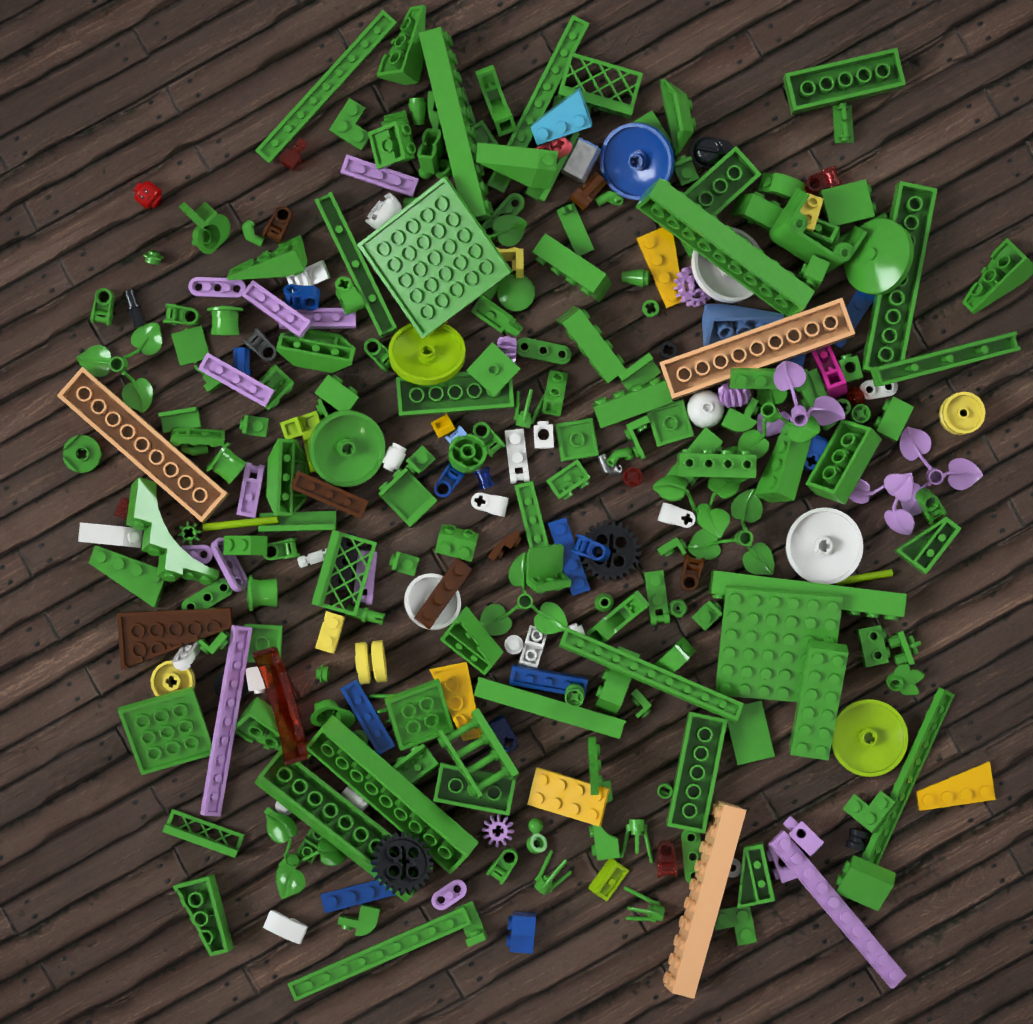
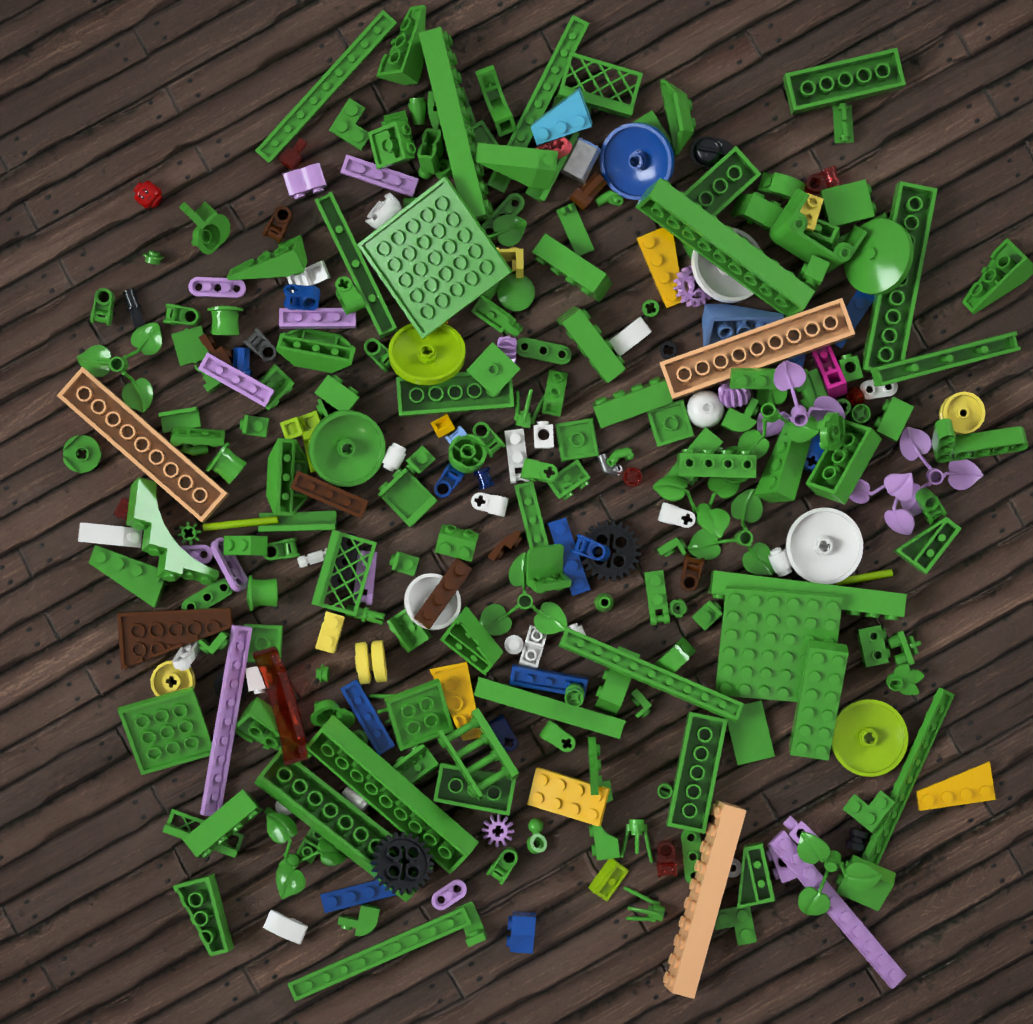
(221, 353): none -> reddish brown slope
(222, 824): none -> bright green wedge
(249, 233): bright green arm -> none
(250, 490): lavender plate -> none
(276, 309): lavender plate -> none
(304, 181): none -> lavender brick
(408, 632): none -> bright green bracket
(535, 471): none -> bright green piece
(545, 883): bright green plant -> none
(555, 734): none -> bright green piece
(618, 617): bright green arch -> none
(630, 336): none -> white slope
(636, 277): bright green cone -> none
(638, 425): bright green bracket -> none
(639, 372): bright green panel -> none
(685, 170): bright green bracket -> none
(780, 562): none -> white brick
(831, 430): none -> bright green plate
(859, 874): none -> bright green plant
(974, 445): none -> bright green beam

